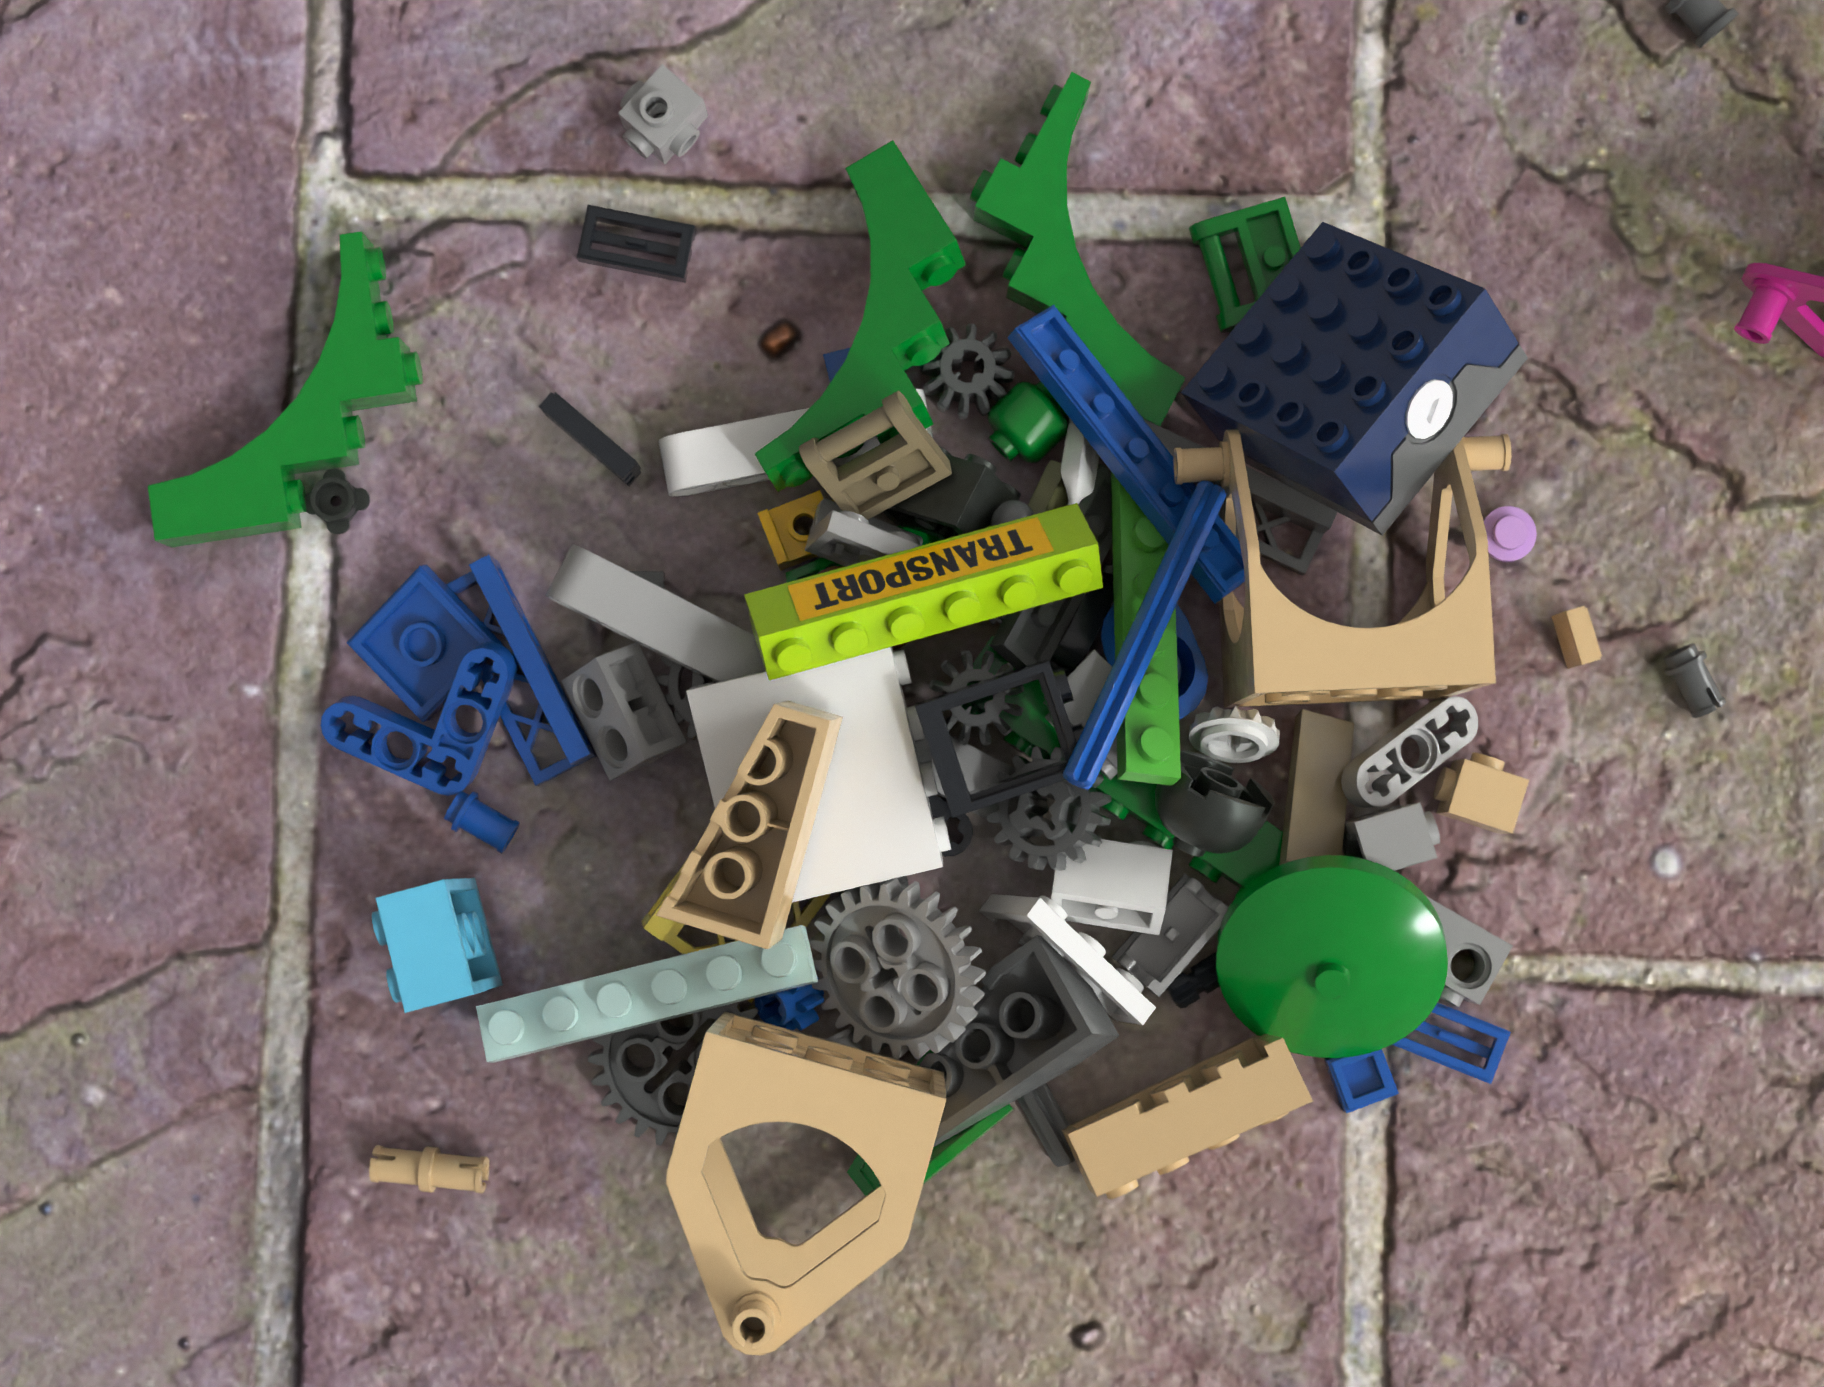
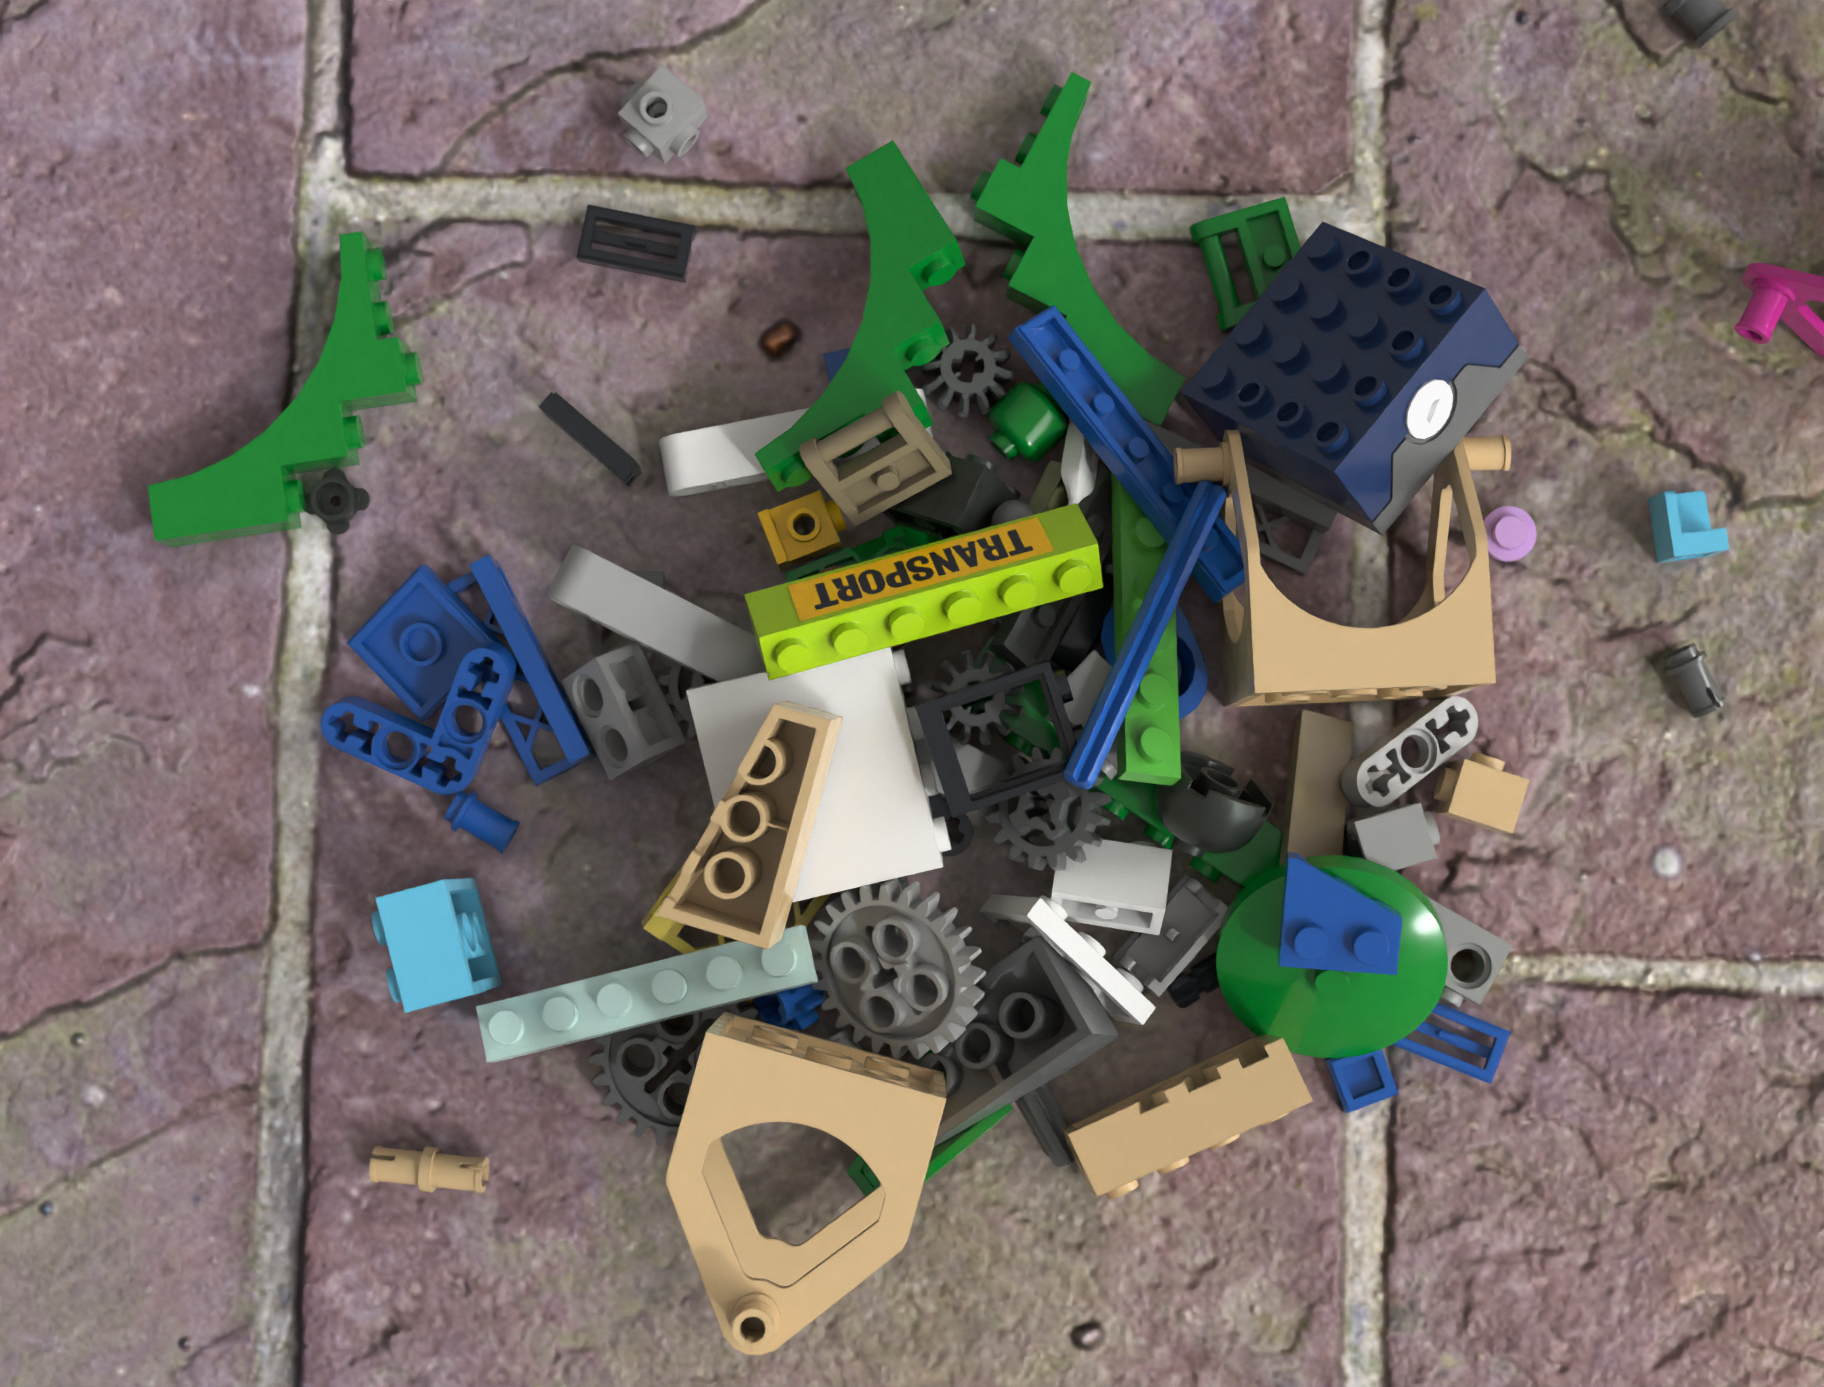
(852, 539): light grey bracket -> none
(1234, 735): white gear -> none
(1334, 925): none -> blue wing
(1576, 637): tan tile -> none
(1683, 527): none -> medium azure panel

